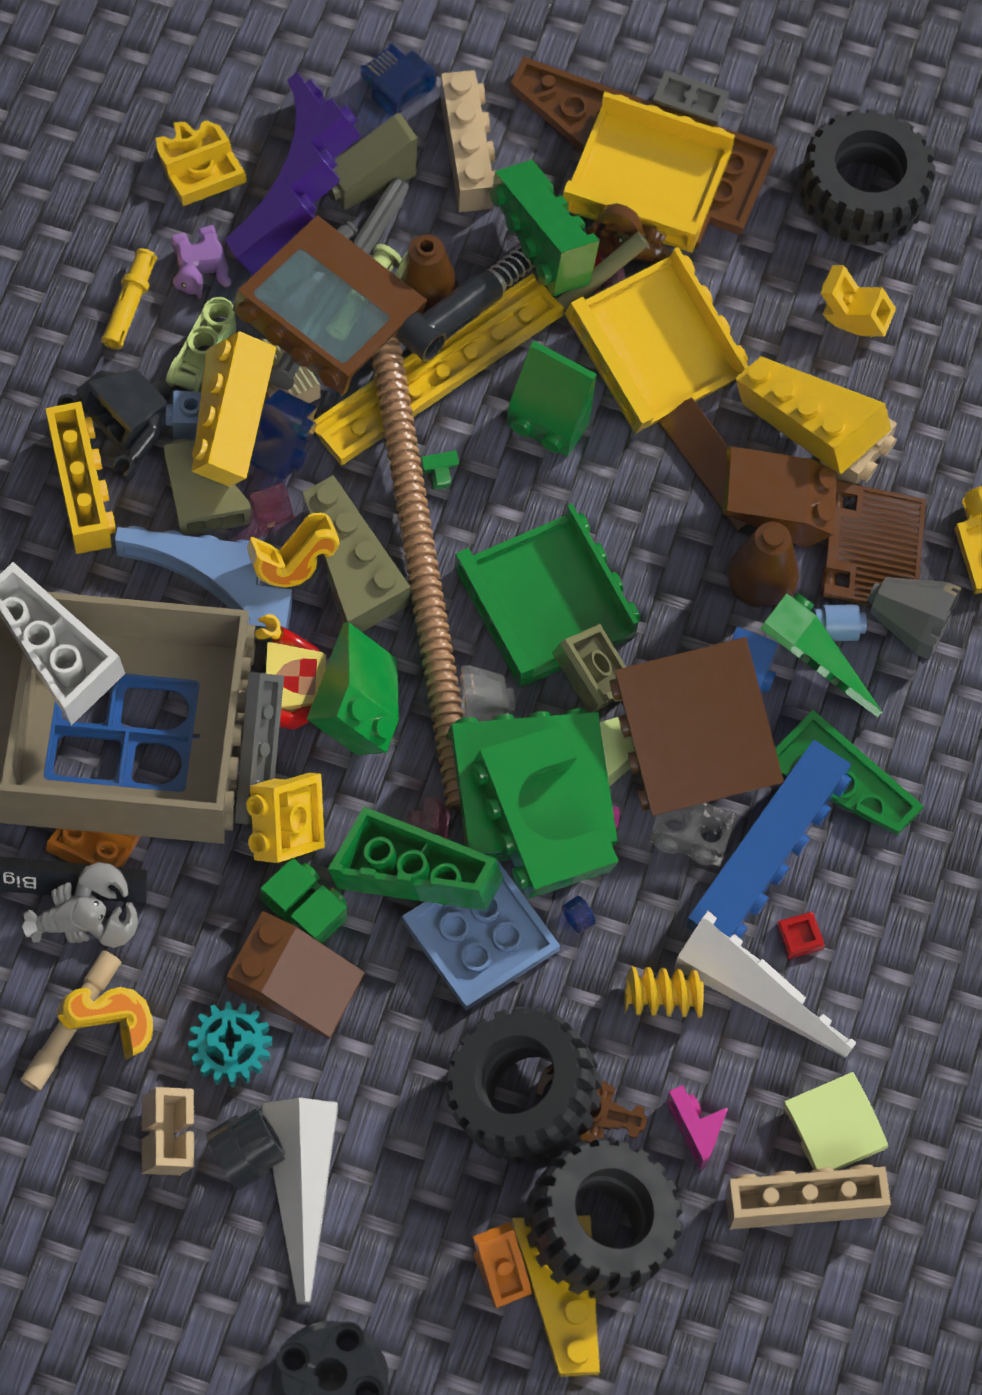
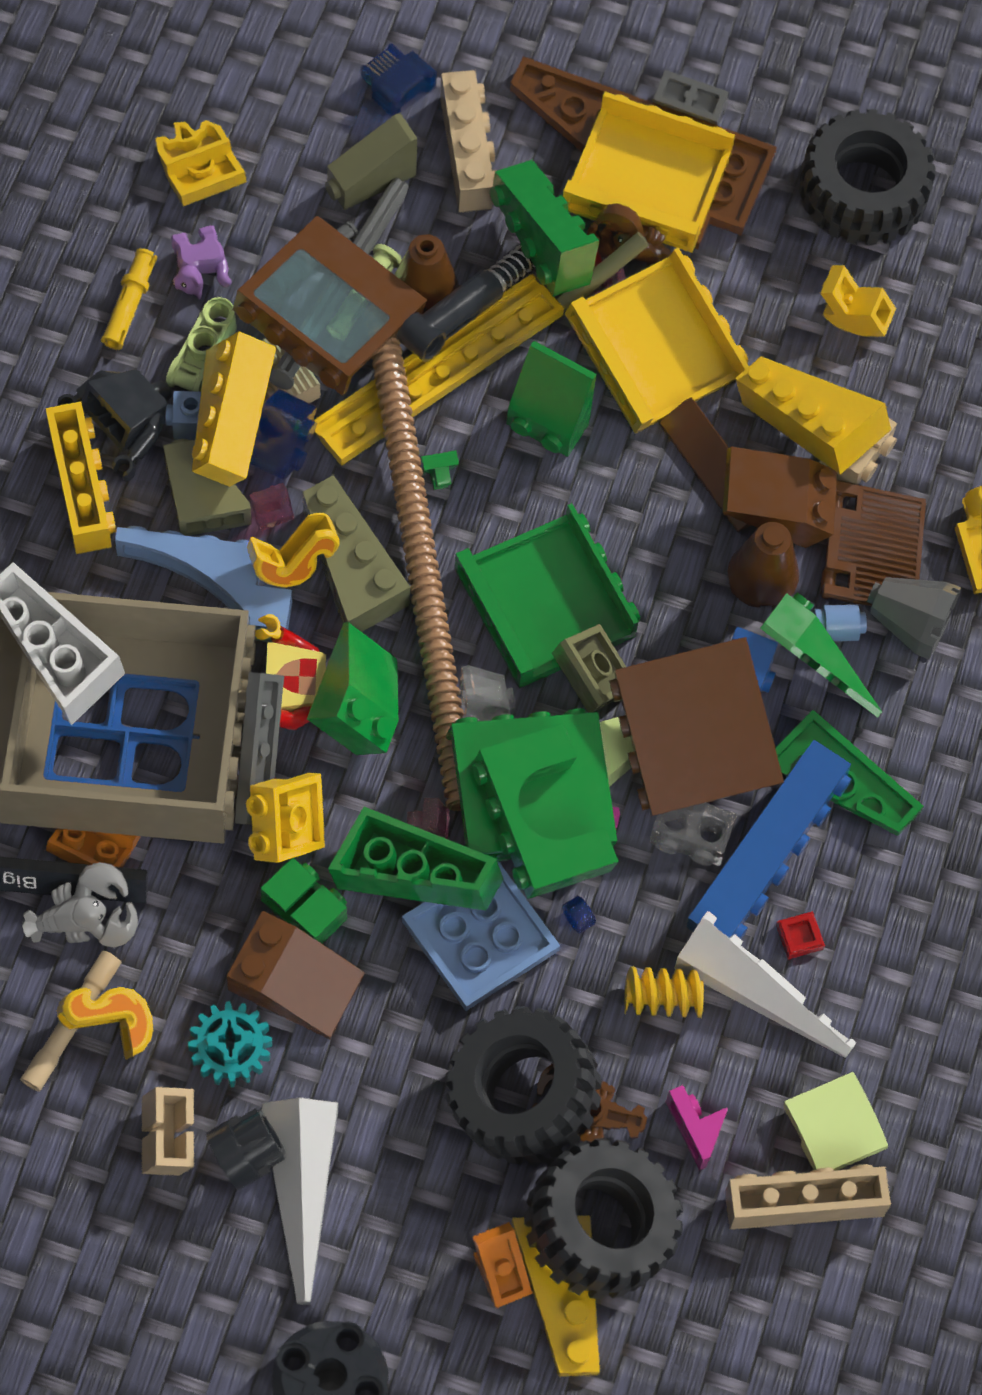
(308, 173): dark purple arch -> none

